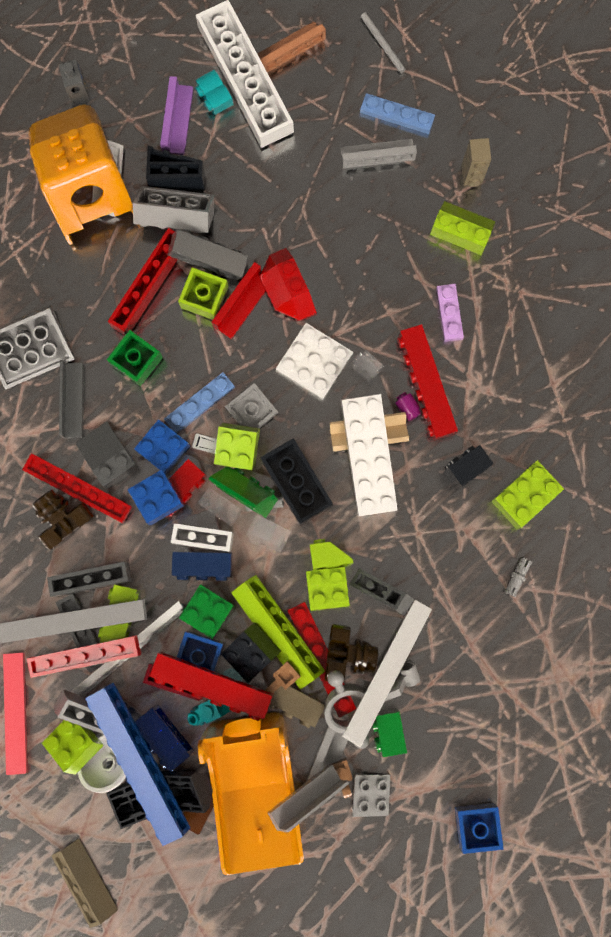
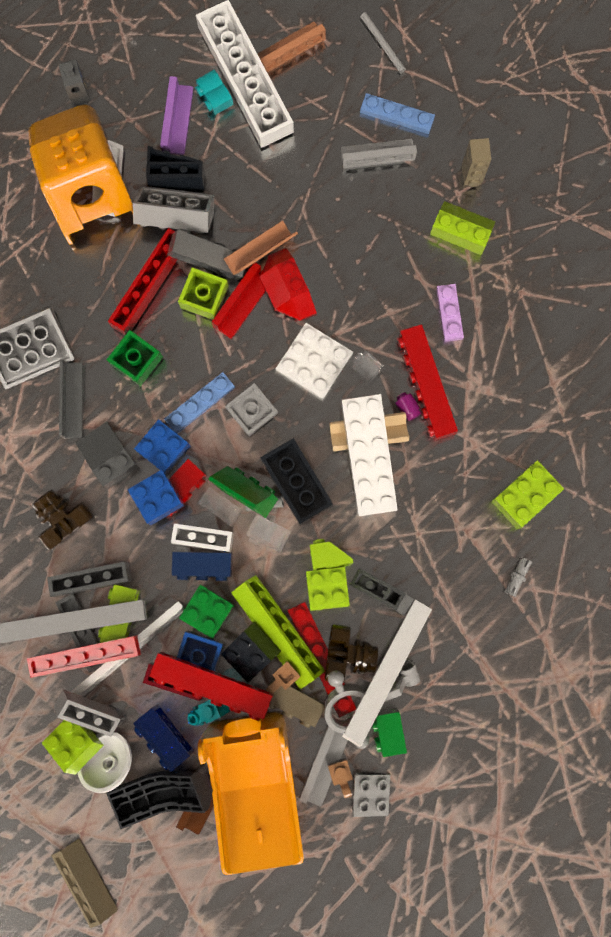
(15, 713): coral tile -> none
(77, 488): red plate -> none
(138, 764): brick -> none
(204, 443): white sticker -> none
(236, 446): lime brick -> none
(258, 247): none -> nougat panel
(306, 799): light grey panel -> none
(472, 464): black brick -> none
(478, 828): blue brick -> none

